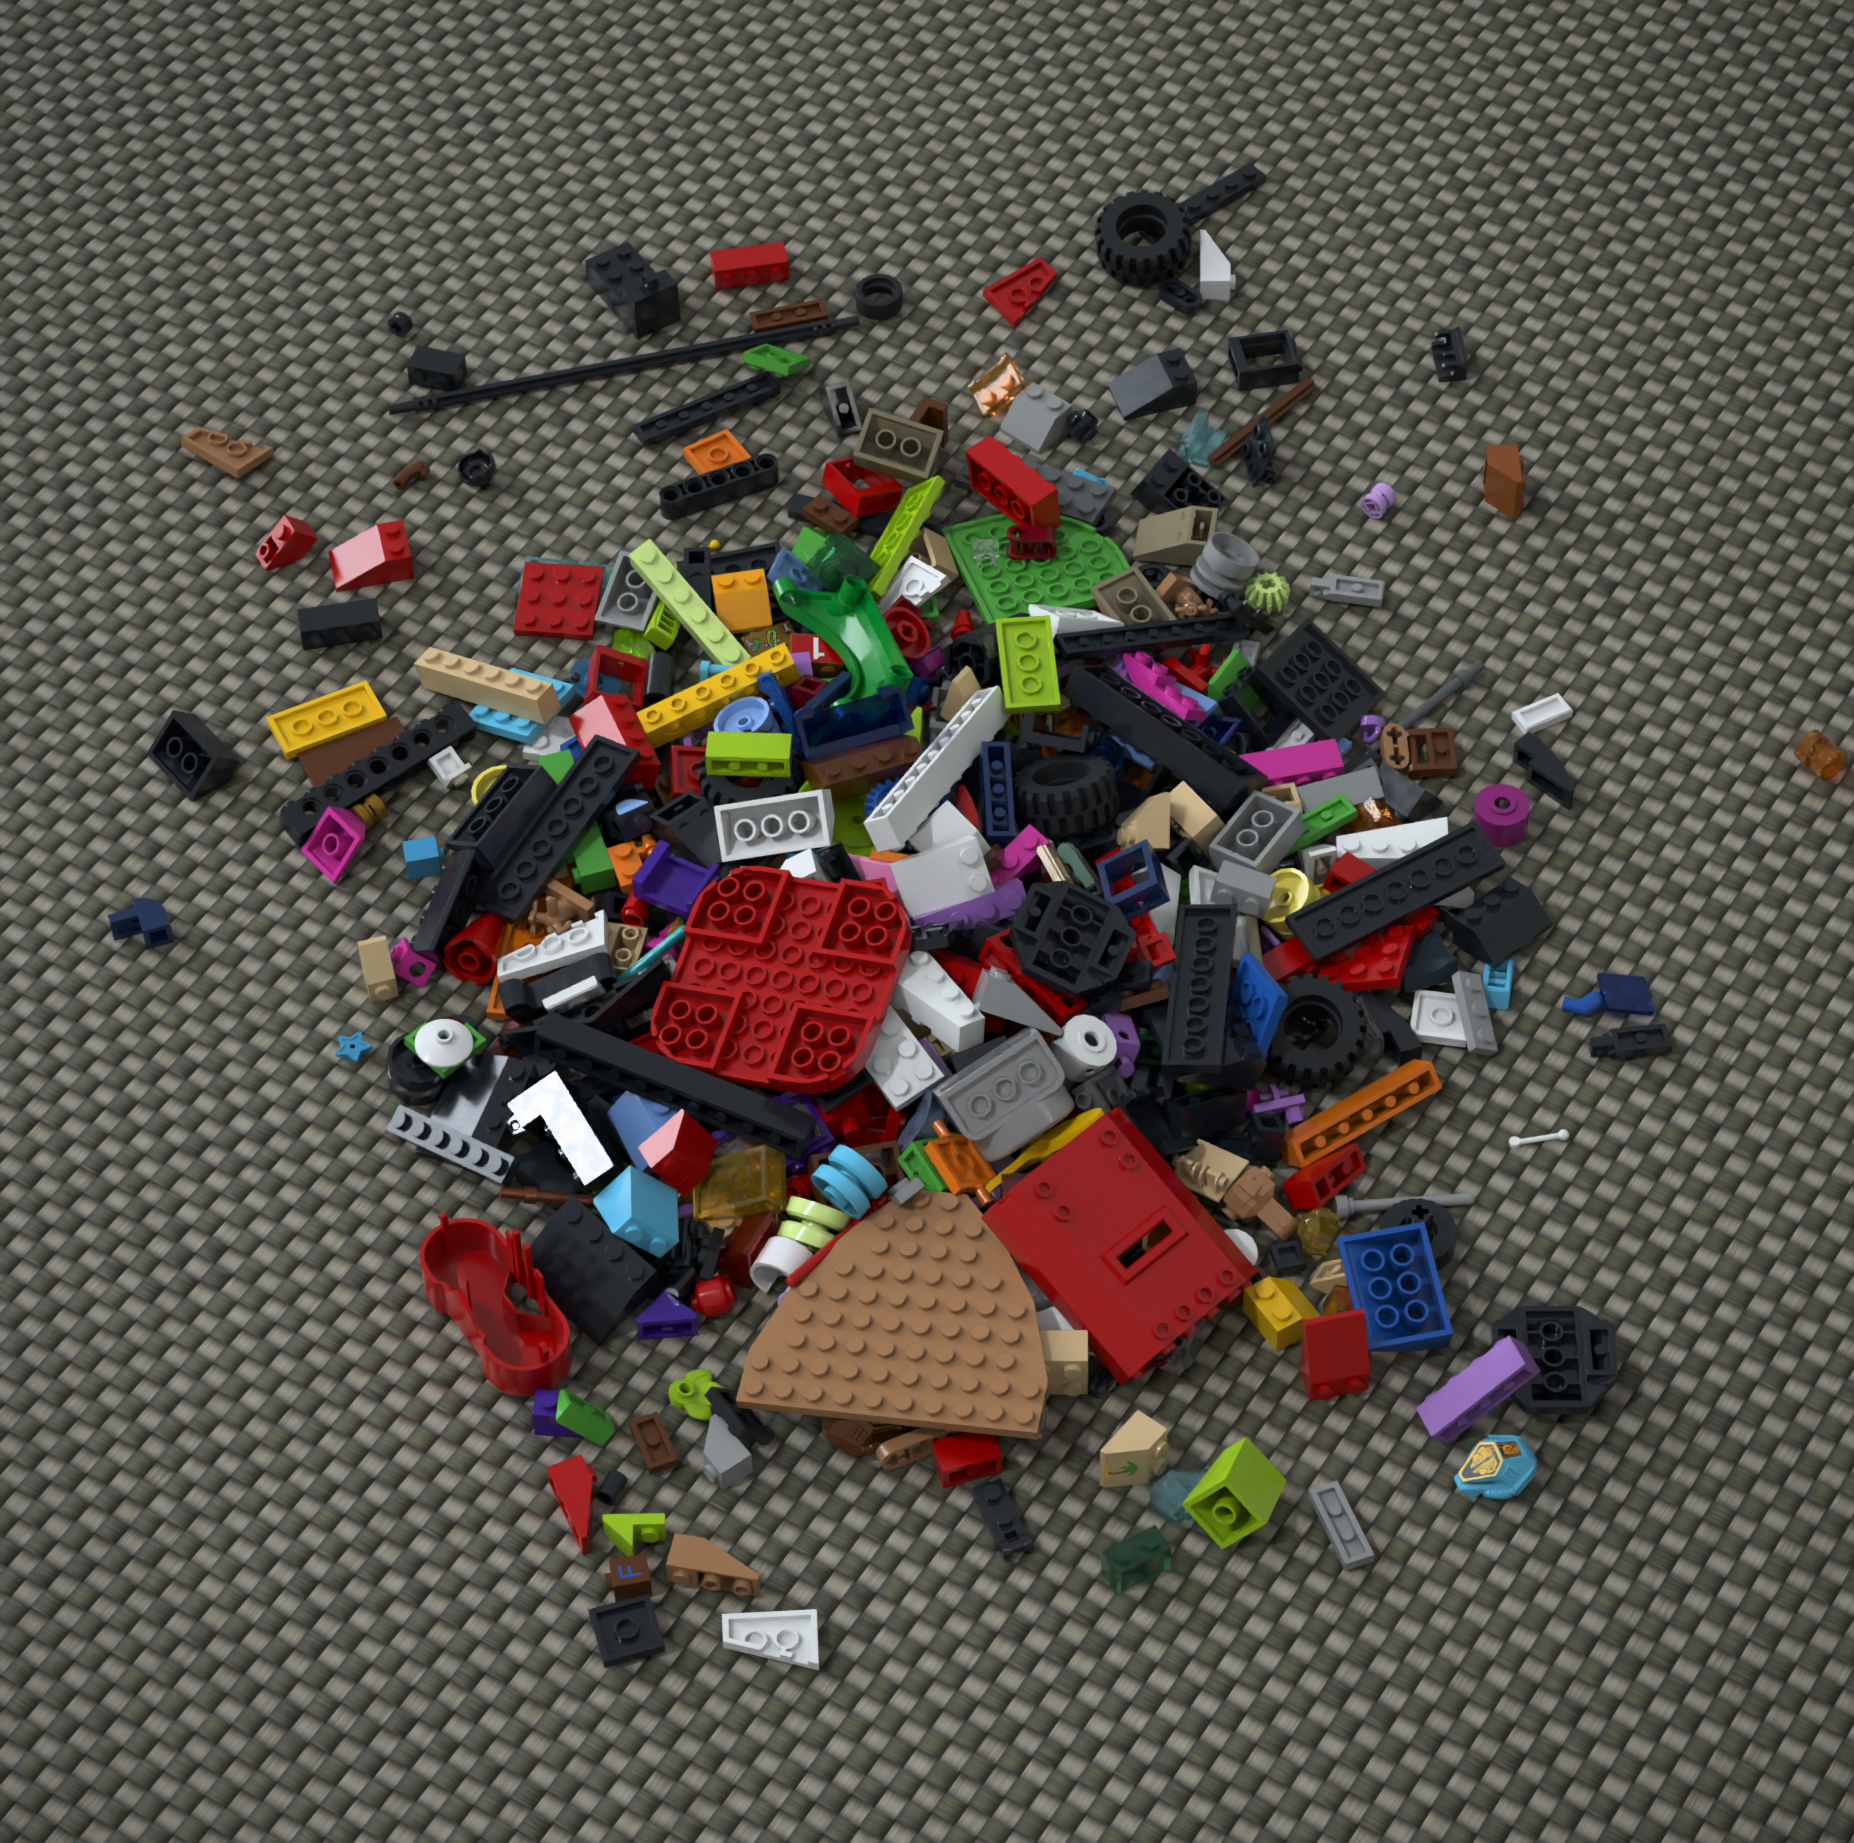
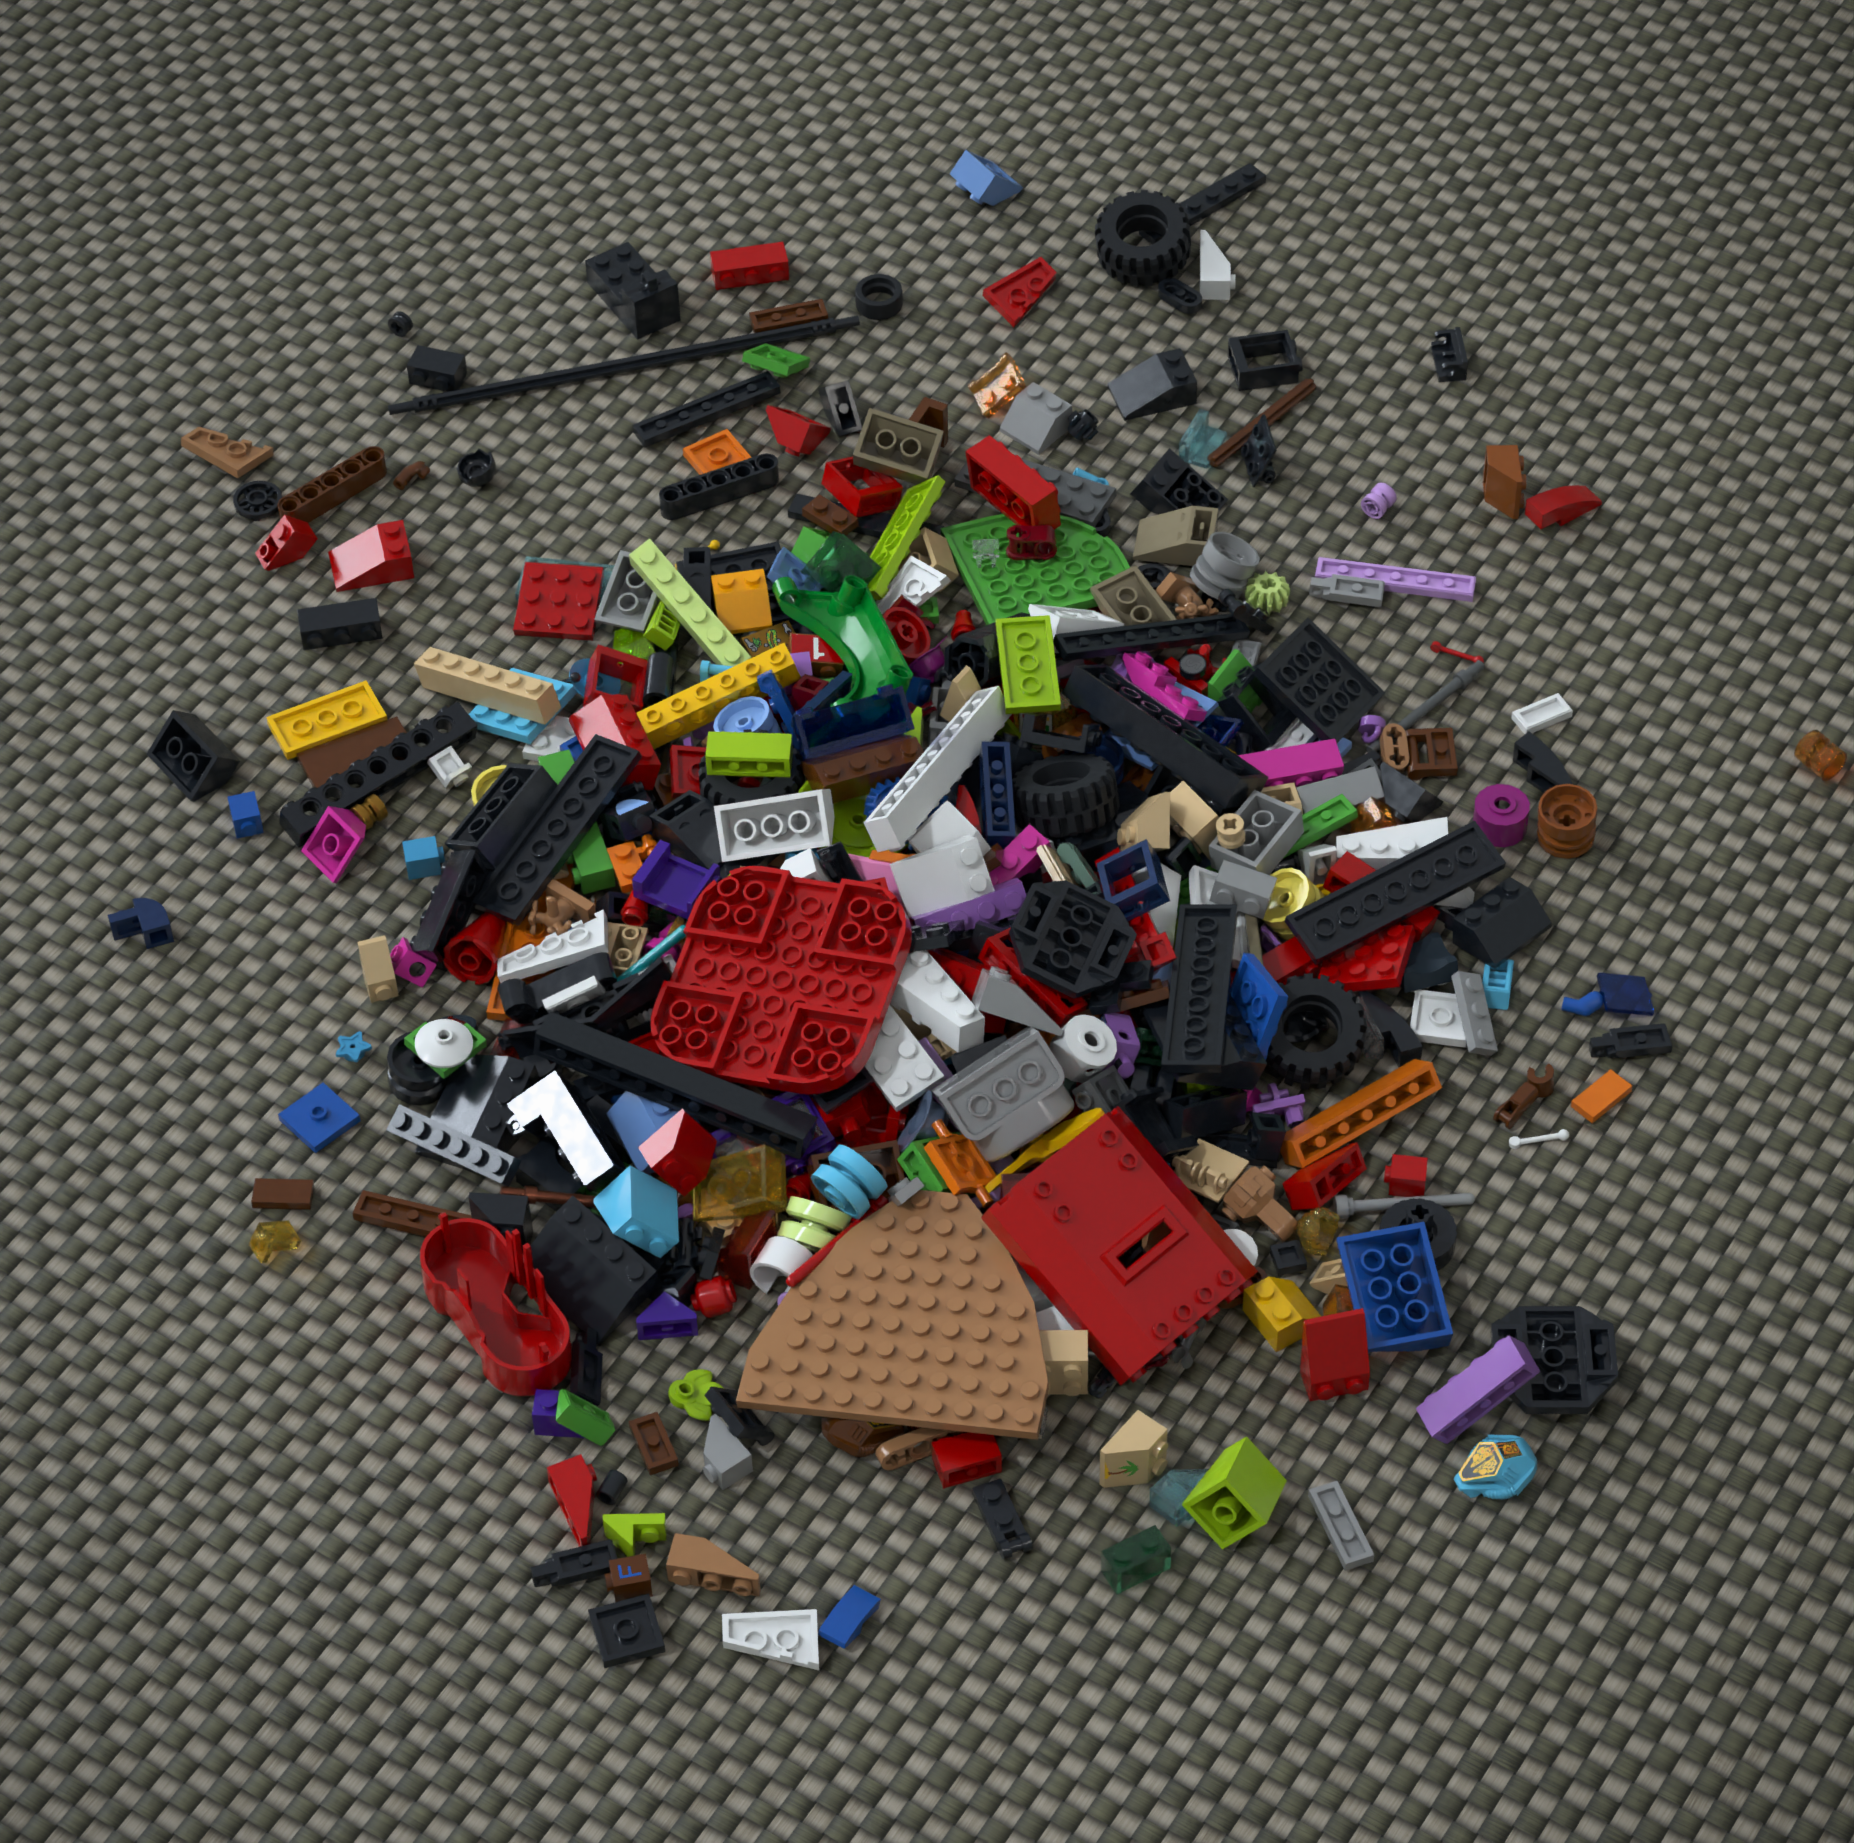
(245, 814): none -> blue brick
(257, 500): none -> black wheel
(273, 1237): none -> clear yellow bracket
(282, 1193): none -> reddish brown tile
(319, 1117): none -> blue plate
(335, 485): none -> reddish brown beam
(400, 1213): none -> reddish brown plate
(503, 1213): none -> black slope
(575, 1564): none -> black hinge
(586, 1367): none -> black hinge
(796, 431): none -> red slope
(848, 1616): none -> blue slope
(983, 179): none -> medium blue slope
(1192, 666): none -> tile
(1230, 831): none -> tan wheel
(1403, 579): none -> lavender tile
(1406, 1175): none -> red brick
(1437, 647): none -> red hinge
(1525, 1096): none -> reddish brown piece
(1560, 505): none -> red slope
(1566, 821): none -> dark orange wheel
(1601, 1096): none -> orange tile

